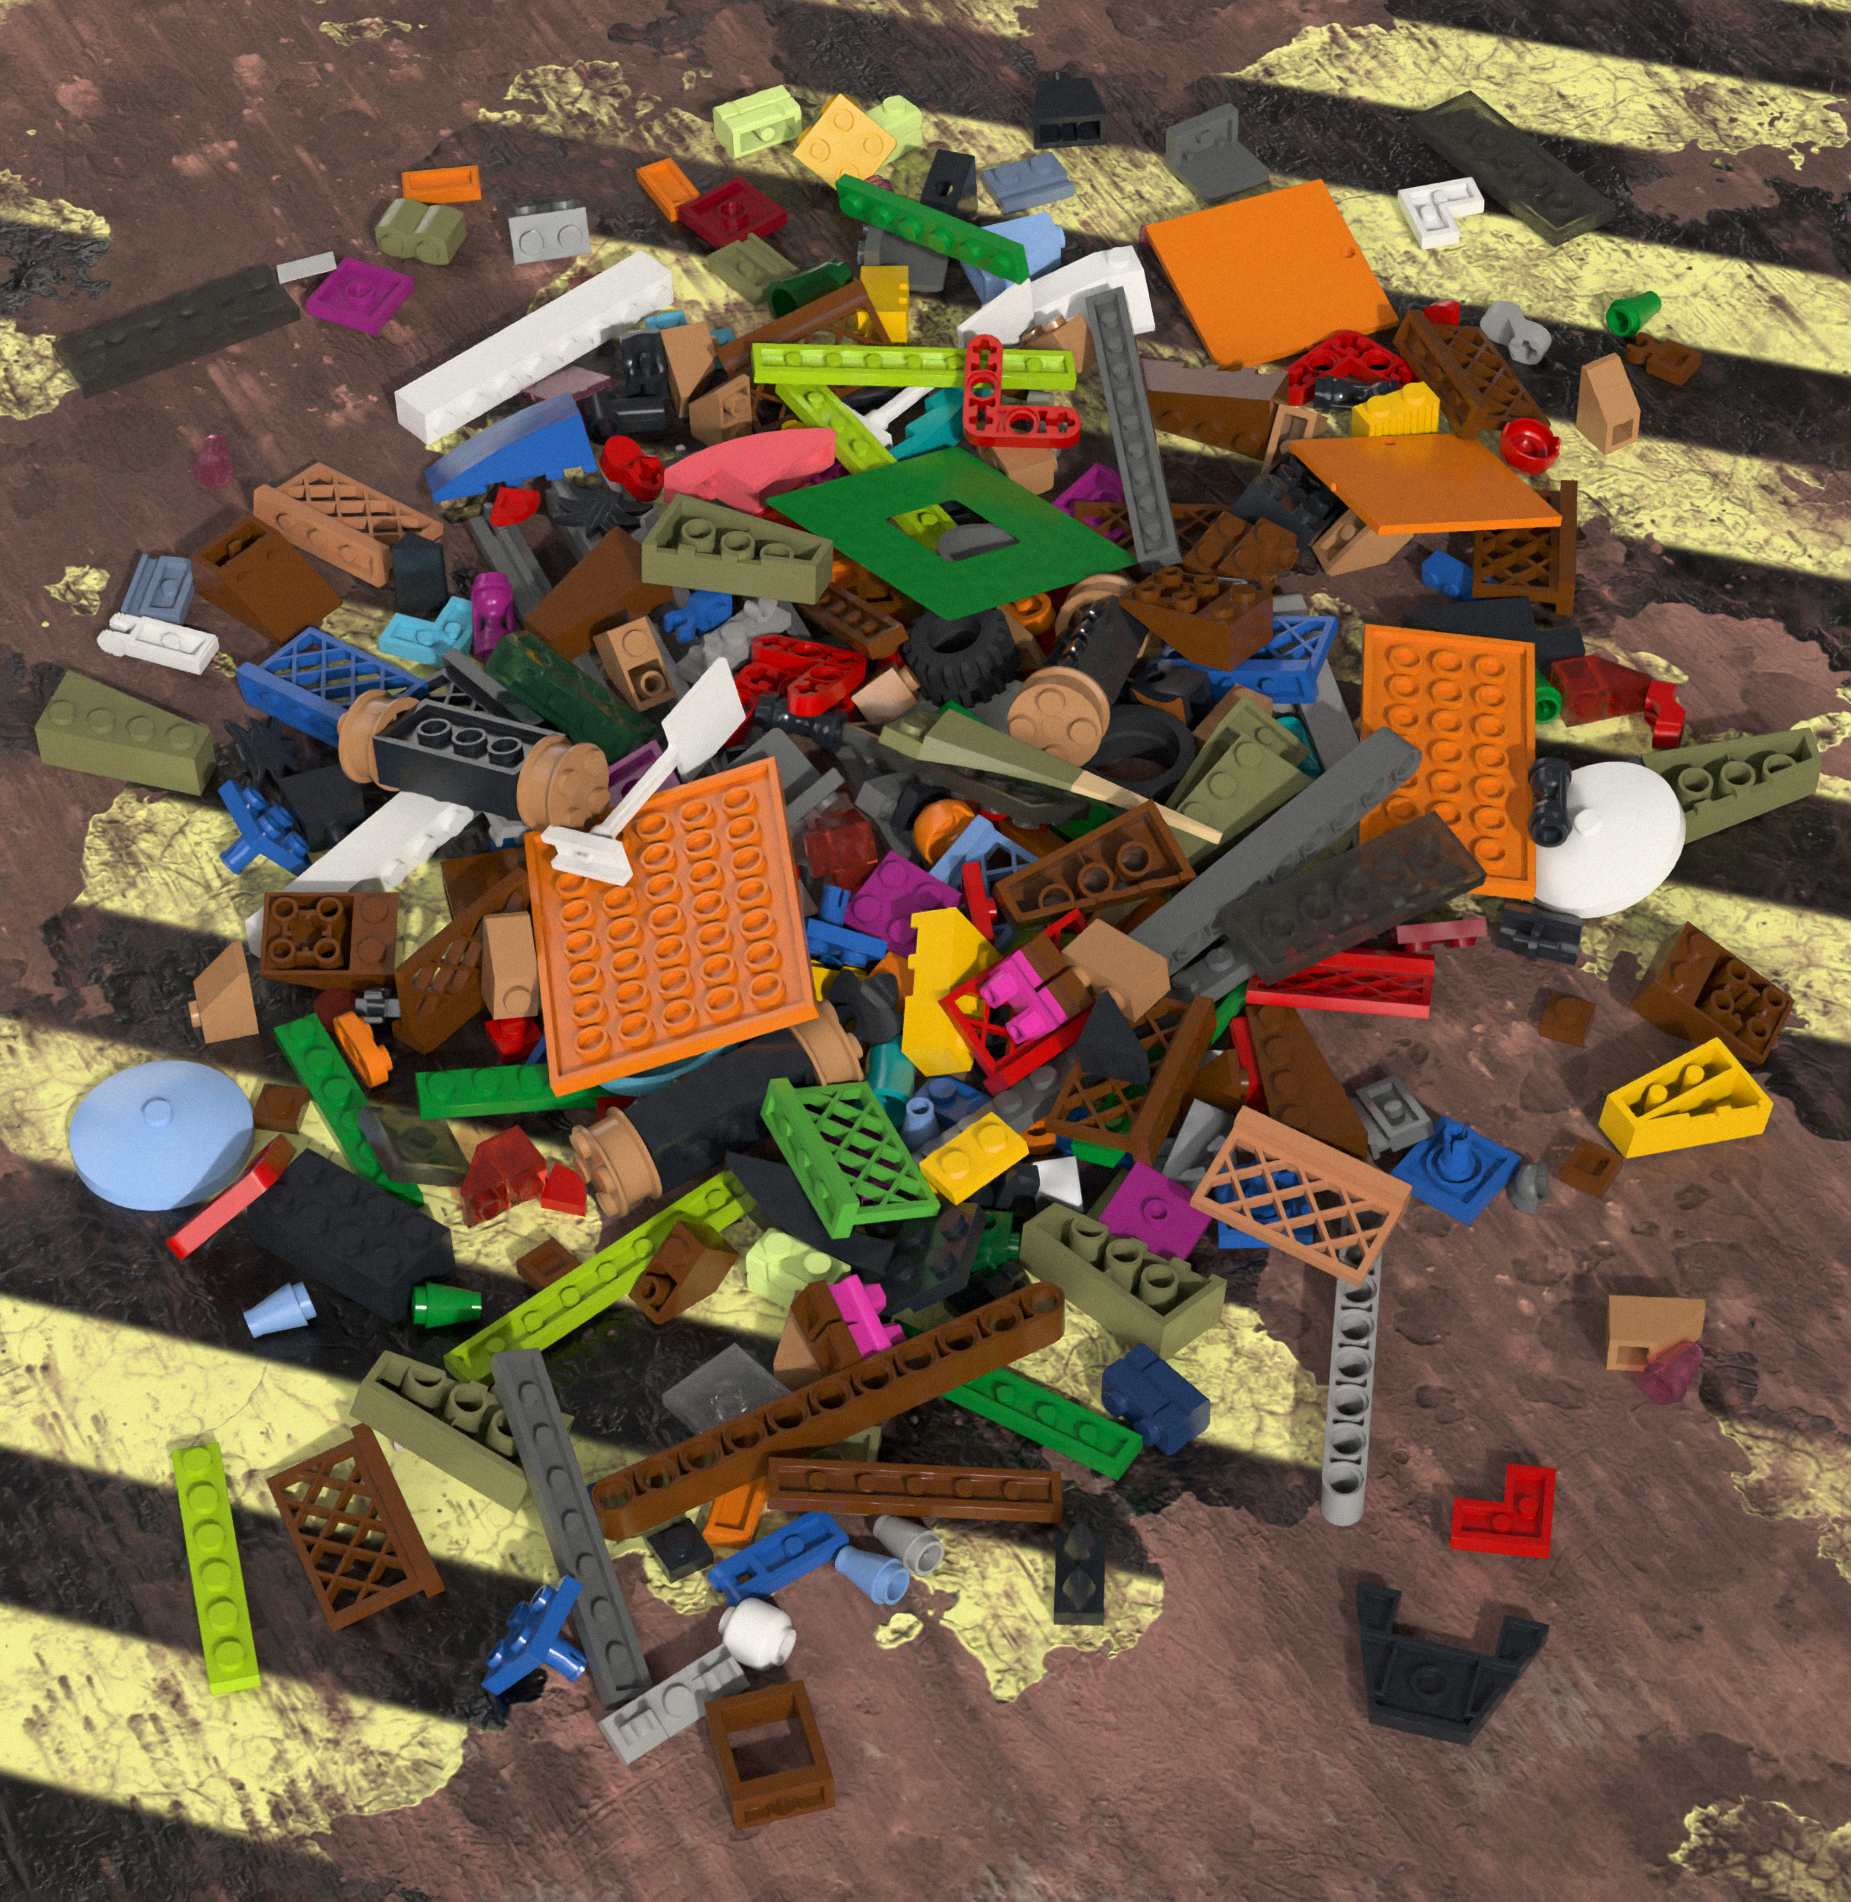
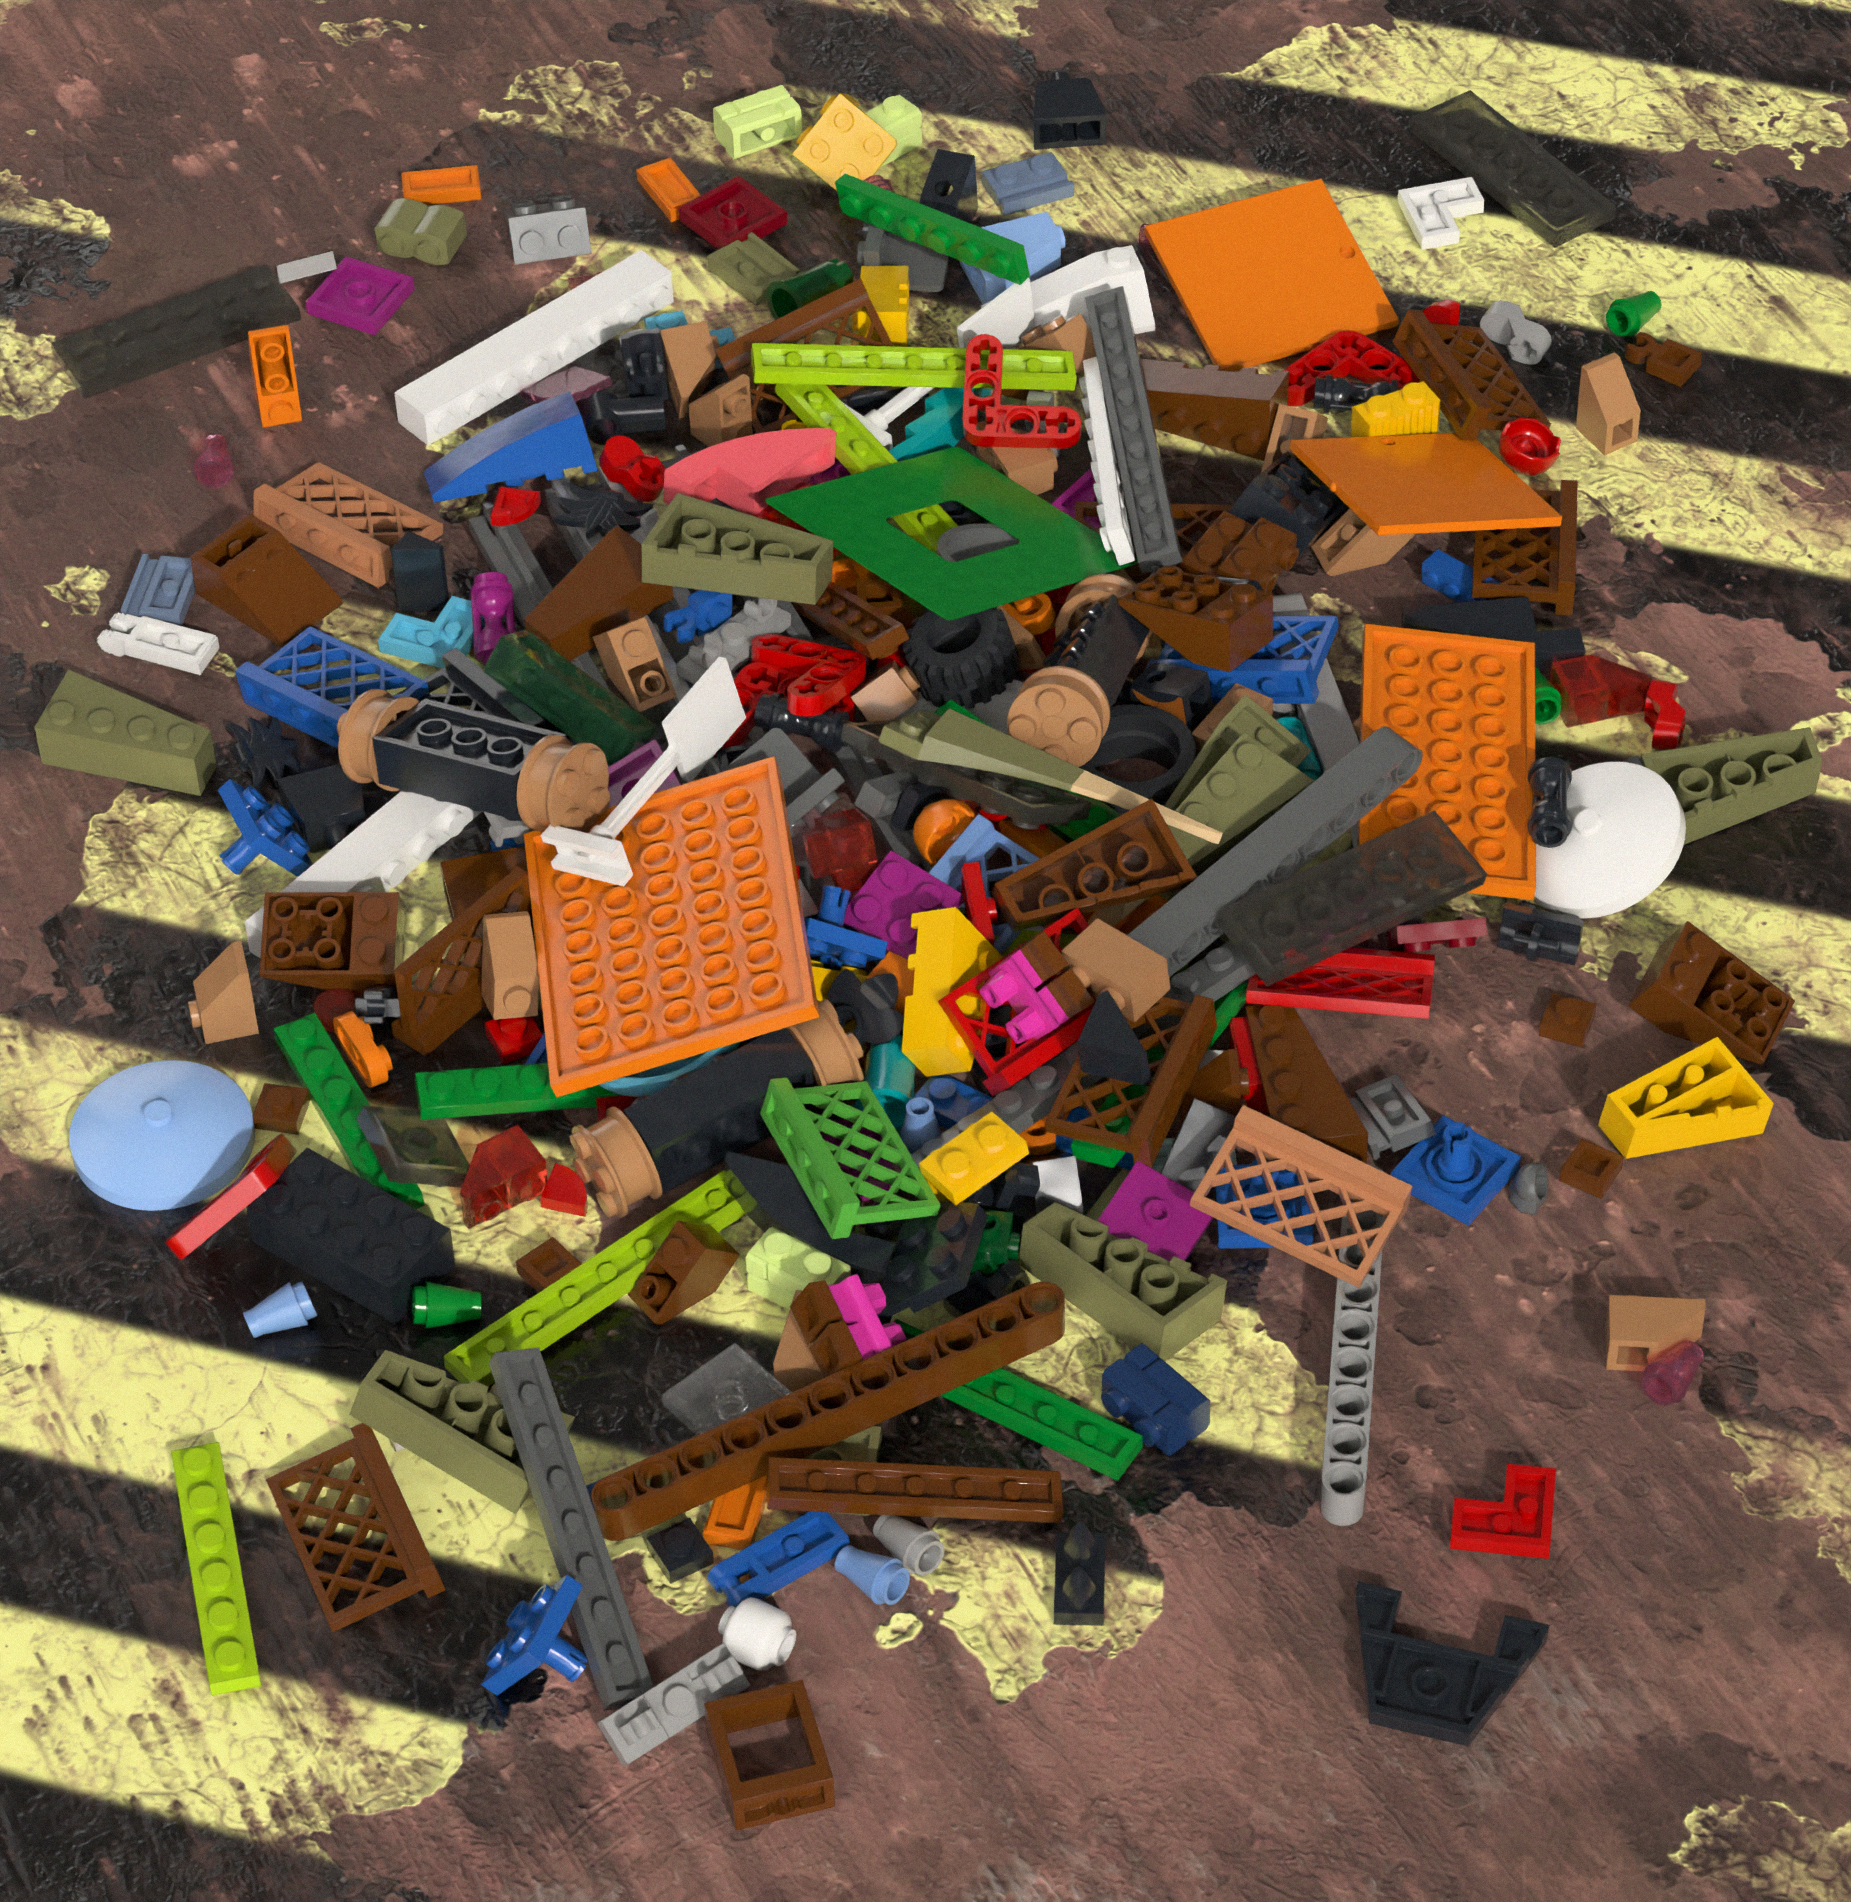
(274, 376): none -> orange slope
(1105, 468): none -> white plate
(1210, 157): dark grey bracket -> none

